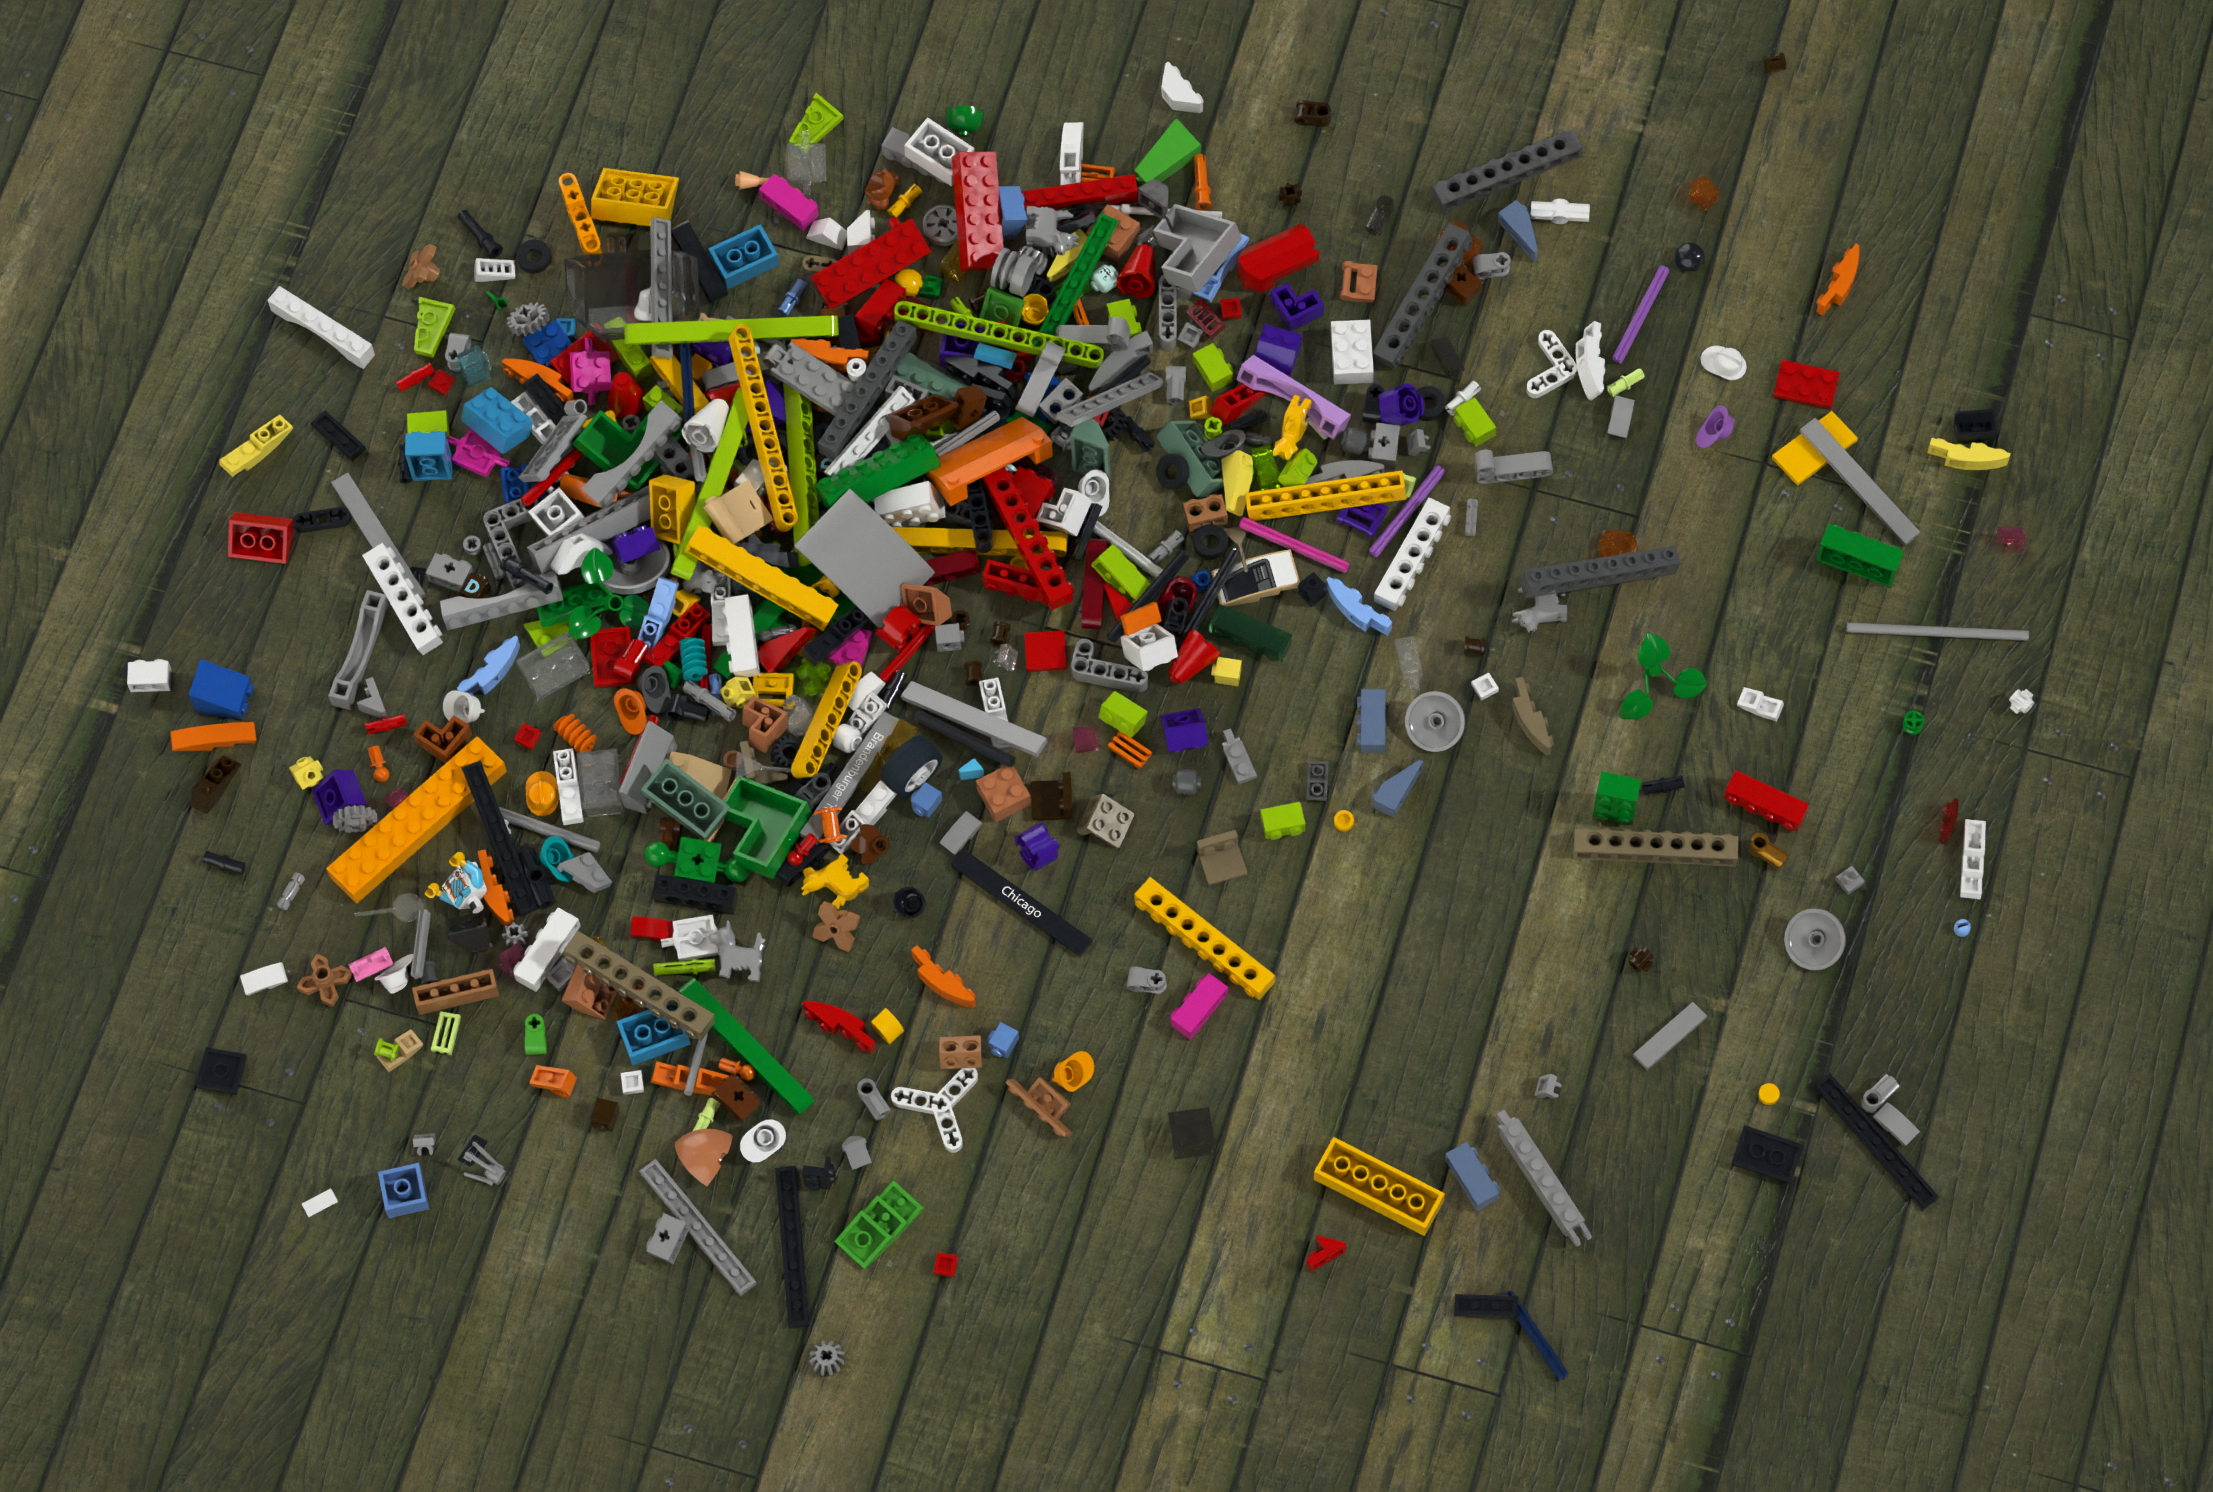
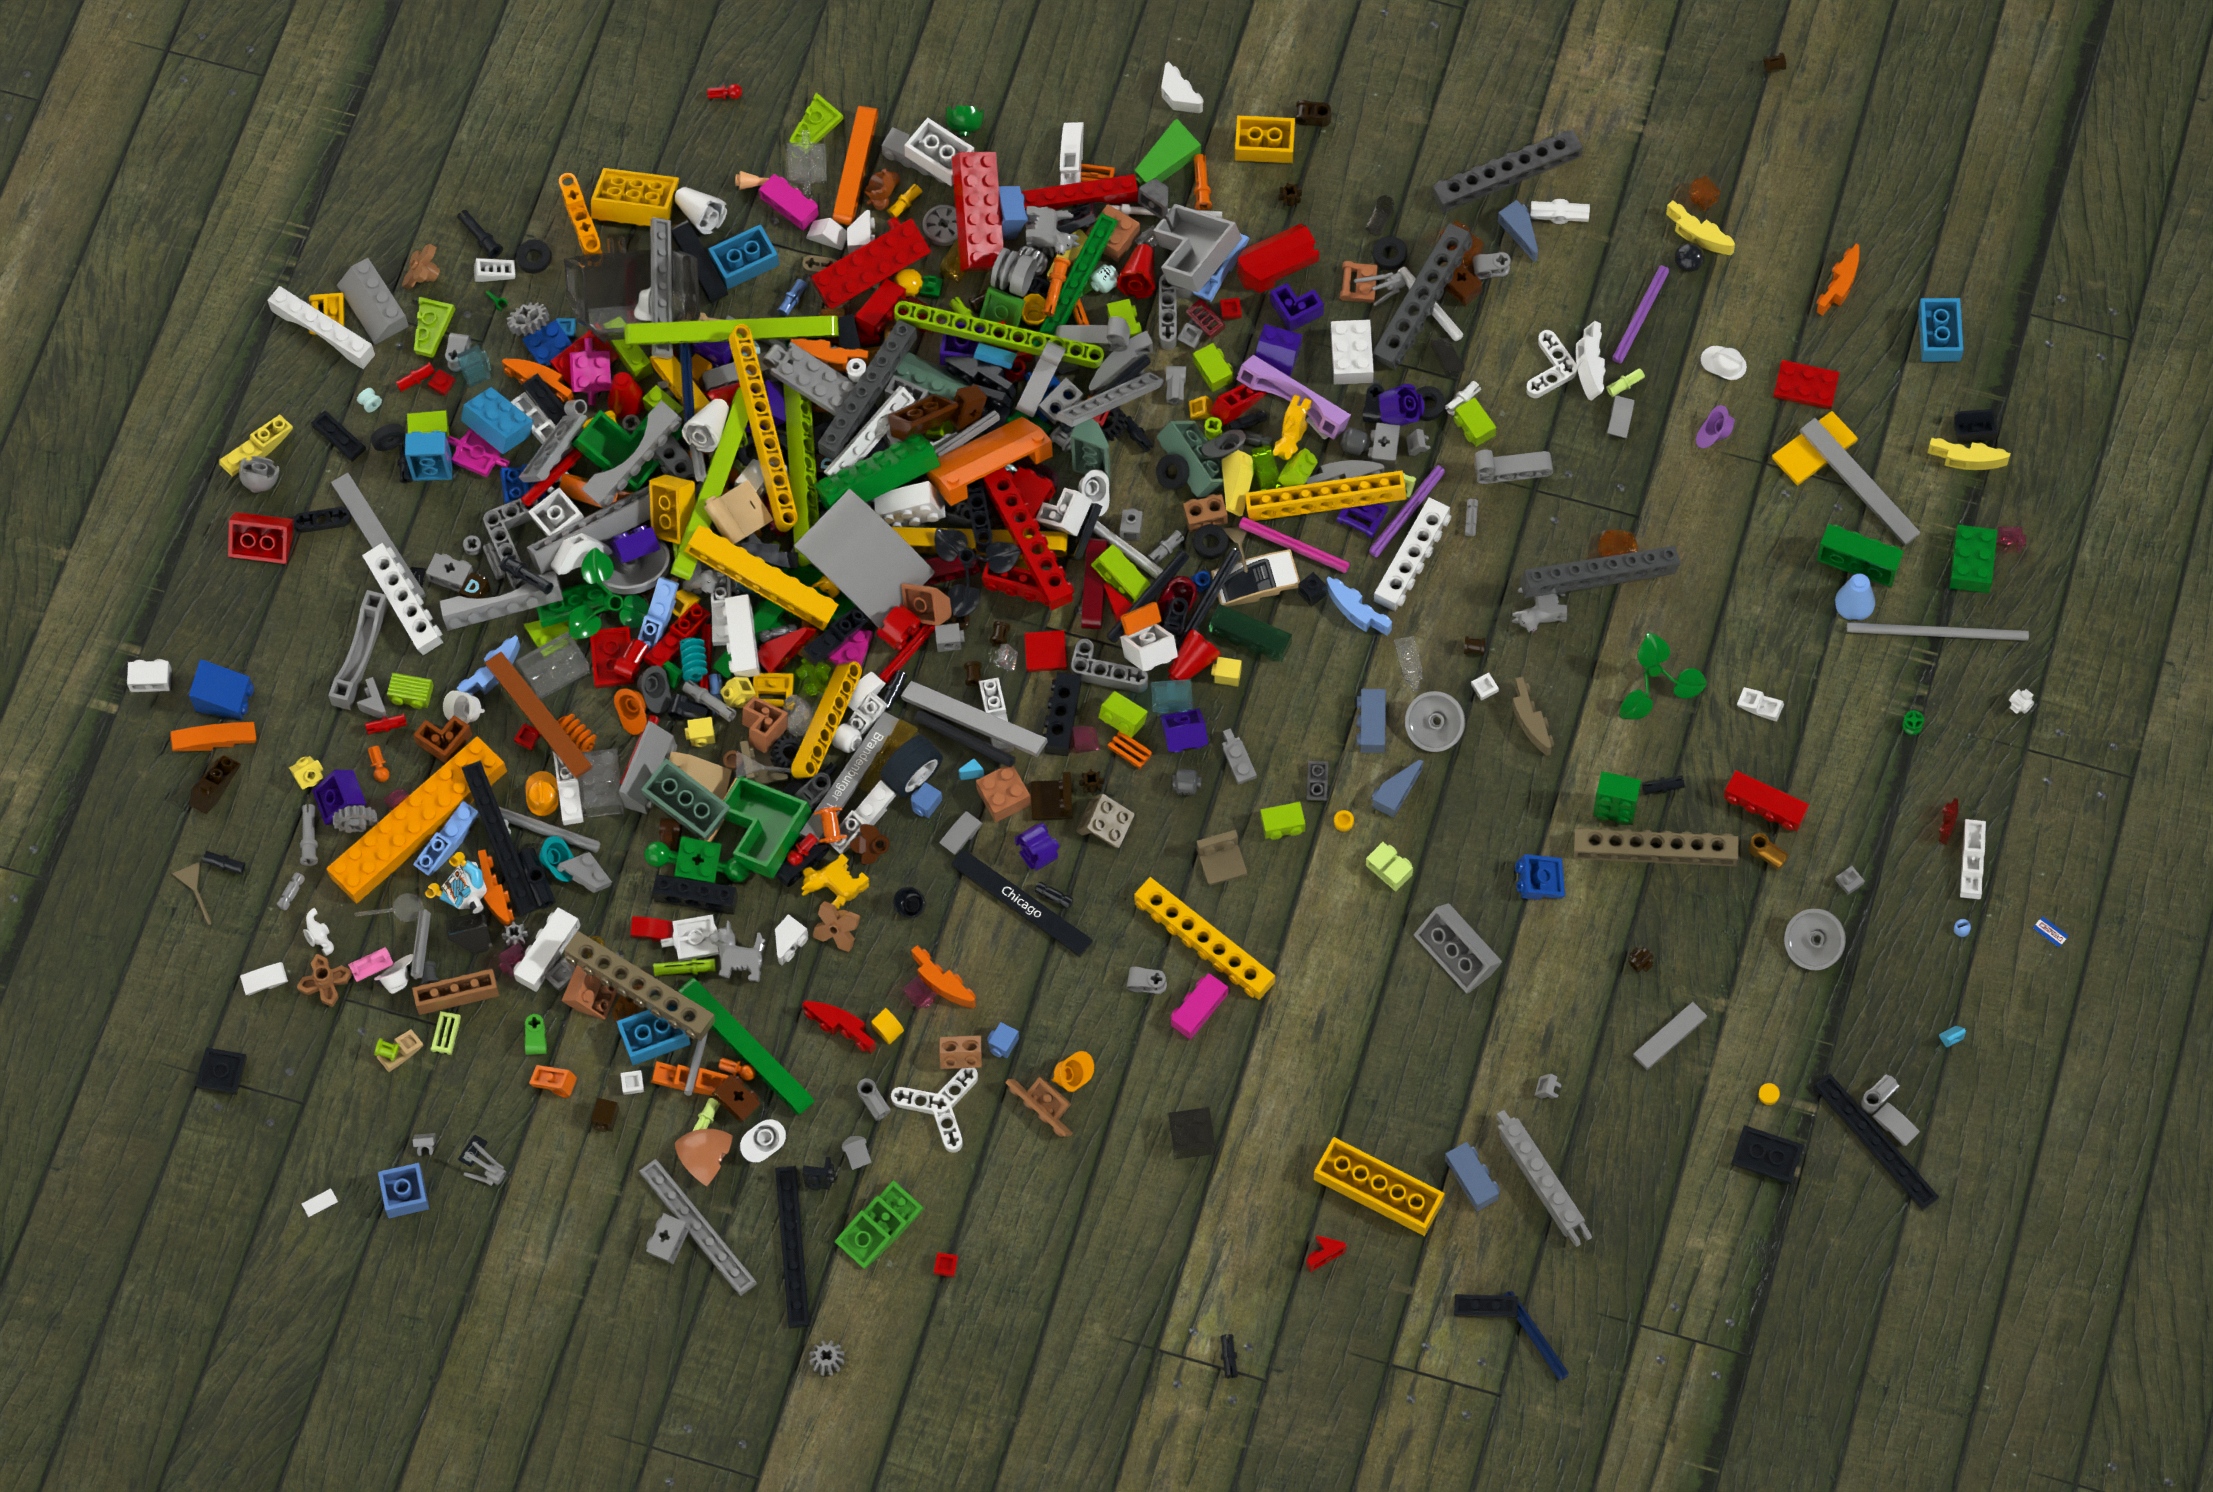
(190, 877): none -> dark tan piece
(258, 474): none -> light grey cylinder
(308, 843): none -> light grey pin
(317, 933): none -> white piece
(332, 306): none -> yellow plate
(369, 400): none -> light aqua wheel
(372, 301): none -> light grey slope
(388, 437): none -> black tyre
(410, 690): none -> lime brick
(448, 840): none -> light blue slope
(538, 715): none -> dark orange tile
(700, 732): none -> light yellow brick
(701, 209): none -> white cone
(733, 91): none -> red axle
(789, 937): none -> white slope
(855, 165): none -> orange beam
(919, 993): none -> clear pink bracket
(950, 544): none -> black plant
(1054, 894): none -> black axle
(1057, 278): none -> orange pin
(1063, 684): none -> black brick
(1090, 777): none -> dark brown gear
(1131, 525): none -> light grey brick
(1171, 696): none -> clear light blue brick
(1229, 1356): none -> black pin
(1264, 139): none -> yellow brick
(1389, 264): none -> black tyre
(1389, 866): none -> yellowish green piece
(1392, 282): none -> light grey plant
(1438, 313): none -> white axle
(1457, 947): none -> light grey slope
(1540, 877): none -> blue plate
(1705, 235): none -> light yellow slope
(1855, 598): none -> light blue cone
(1940, 329): none -> dark azure brick
(1952, 1035): none -> medium azure slope
(1973, 558): none -> green brick
(2050, 931): none -> sticker

